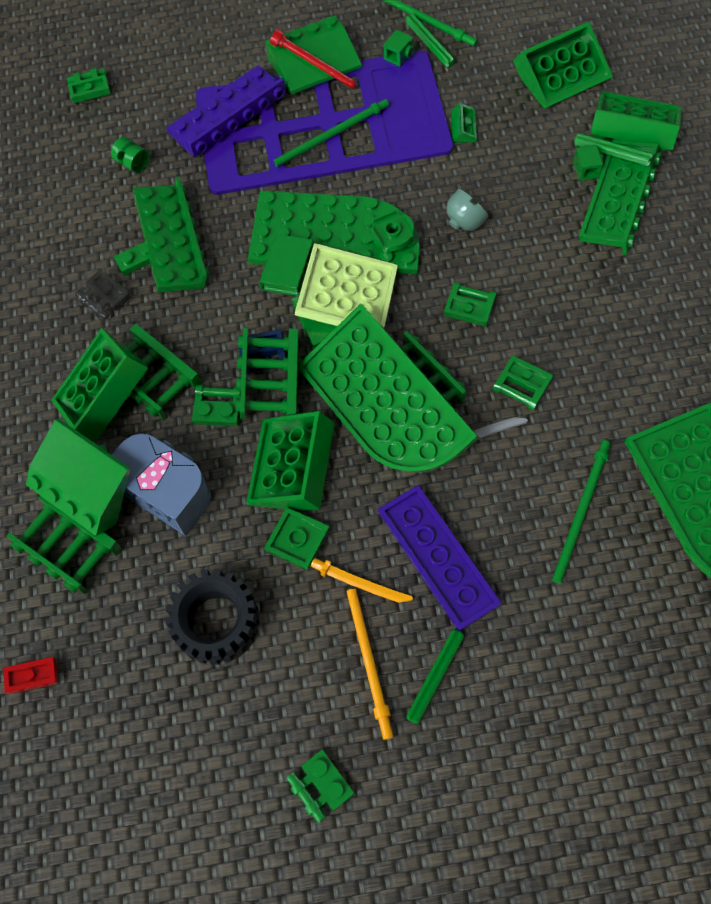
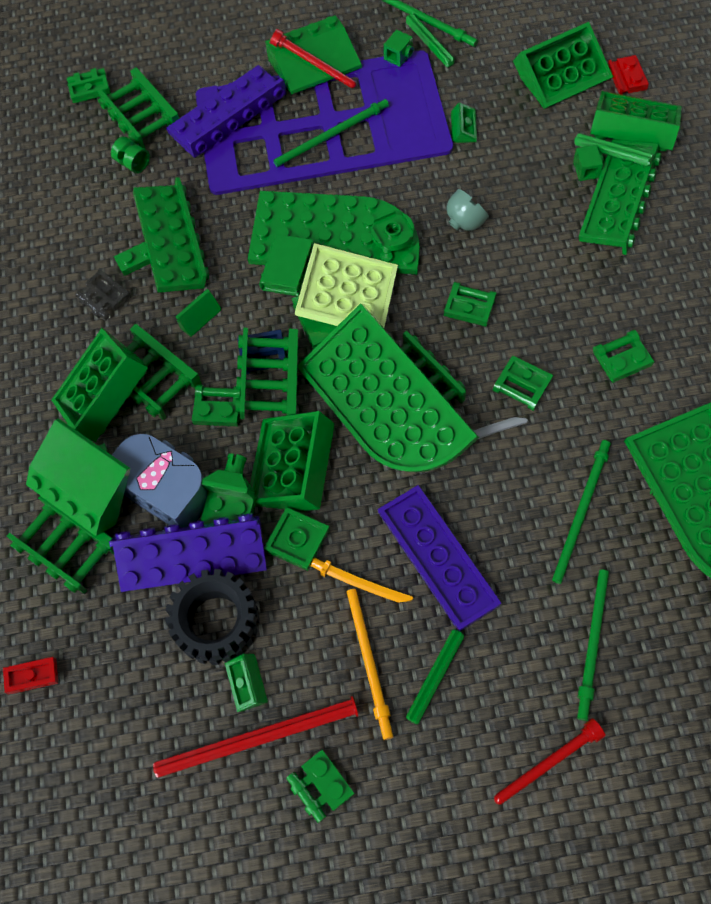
(148, 94): none -> green fence
(177, 552): none -> dark purple bracket
(198, 313): none -> green slope
(228, 492): none -> green plate
(246, 682): none -> green slope
(255, 738): none -> red axle
(586, 692): none -> green bar
(591, 732): none -> red piece
(624, 363): none -> green plate
(628, 75): none -> red plate

